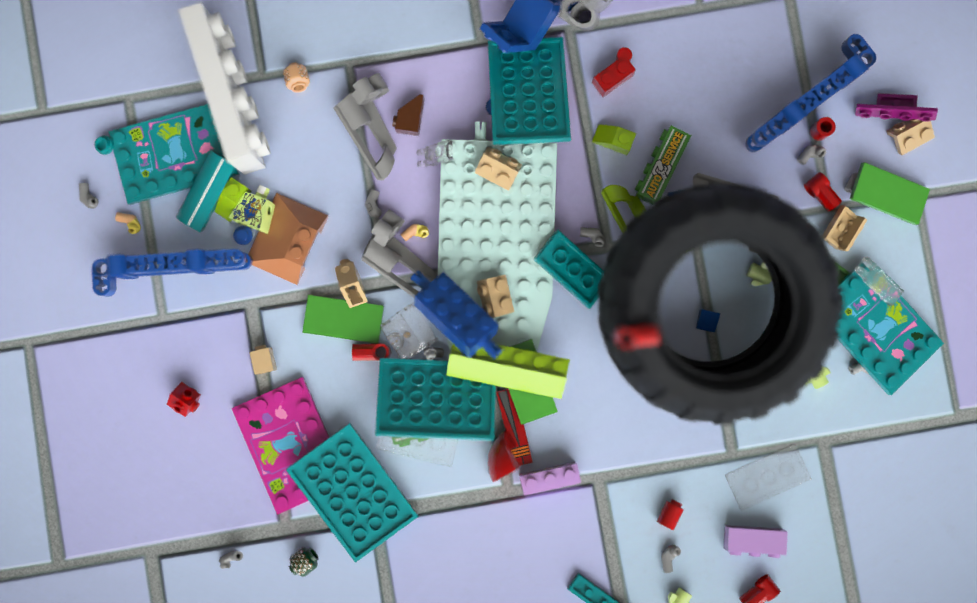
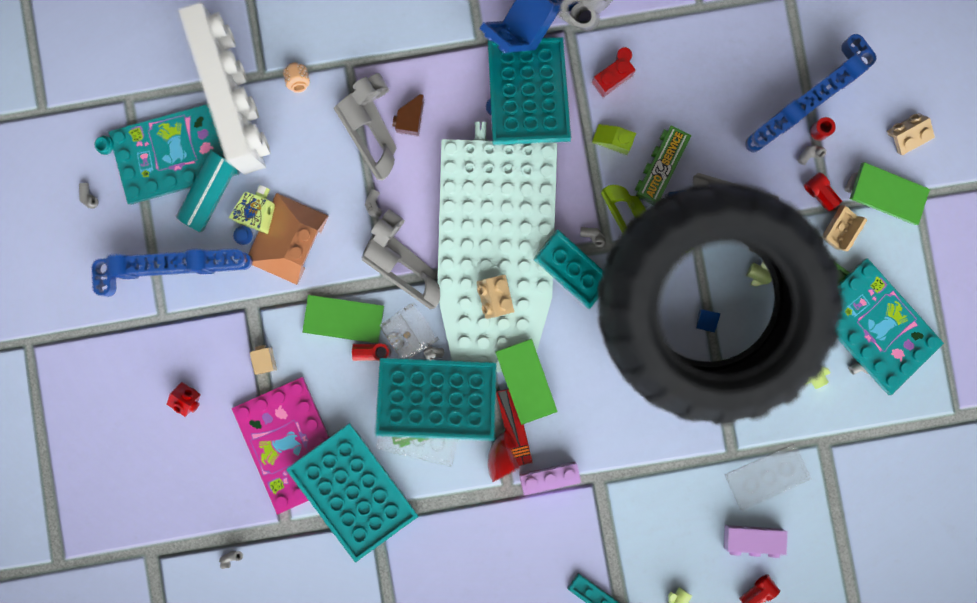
(131, 221): arm -> none
(230, 197): lime slope -> none
(303, 561): head -> none
(348, 276): tan torso -> none
(415, 230): arm -> none
(436, 153): clear hinge -> none
(456, 314): blue brick -> none
(498, 168): tan bracket -> none
(512, 369): slope -> none
(638, 336): red piece -> none
(667, 557): light grey arm -> none
(670, 514): red brick -> none
(879, 282): clear hinge -> none
(896, 106): magenta bracket -> none

